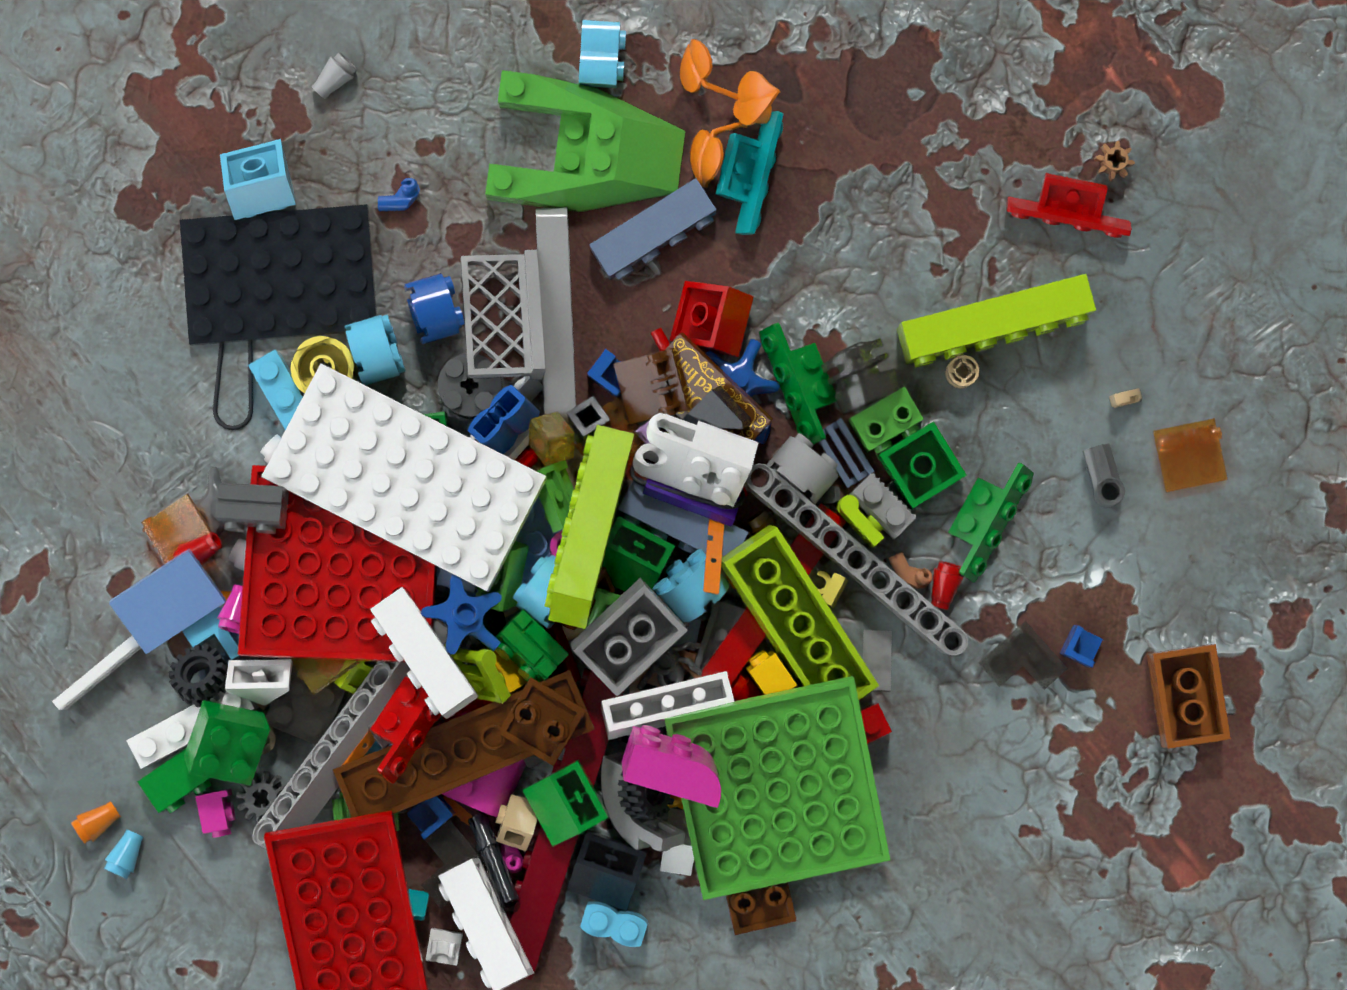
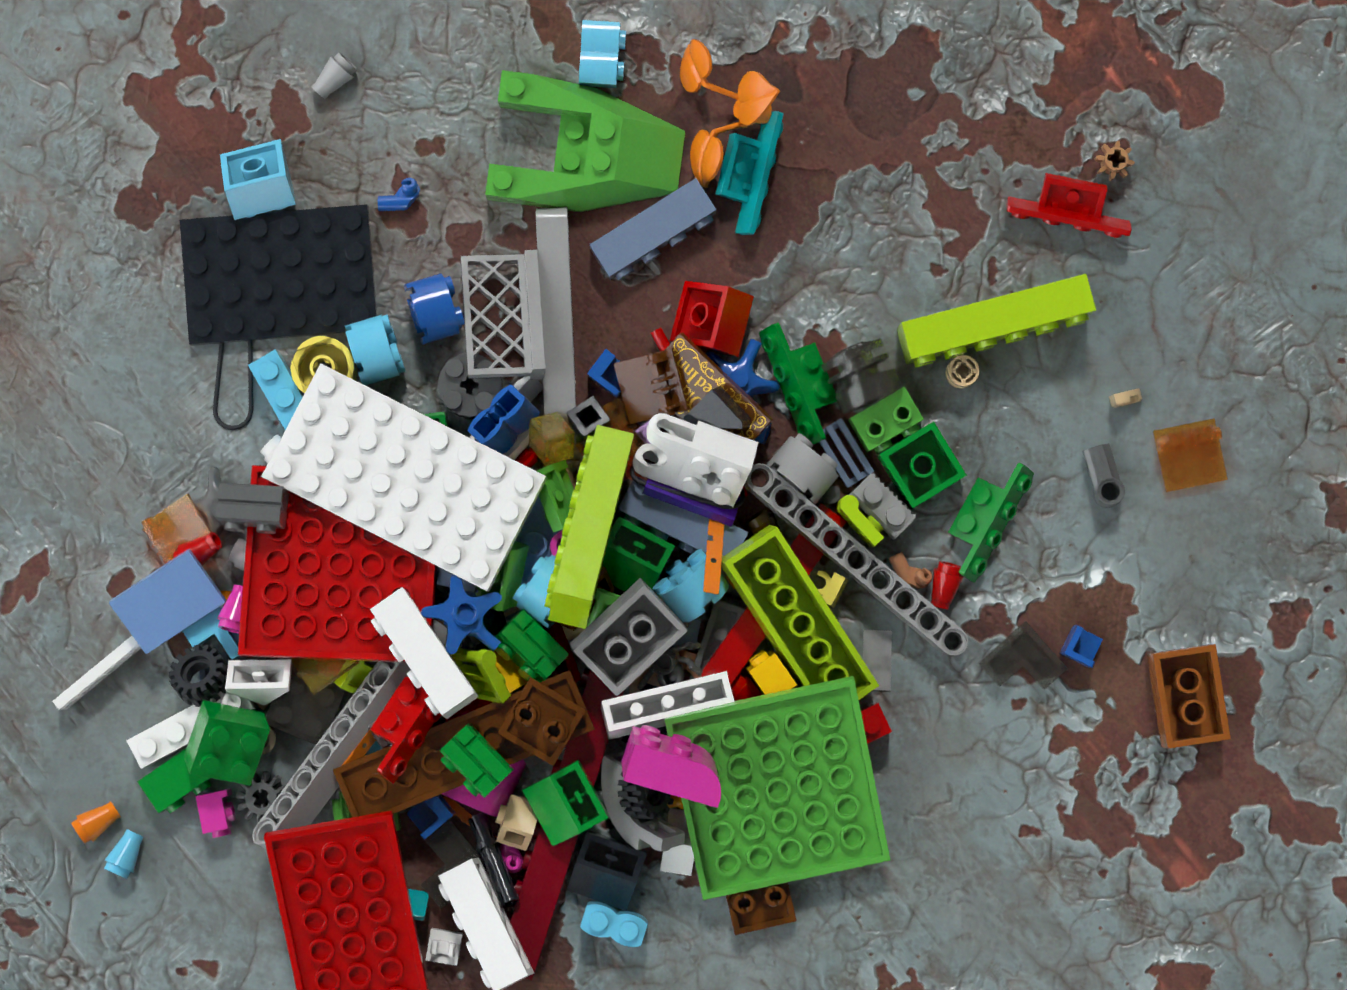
(475, 761): none -> green brick

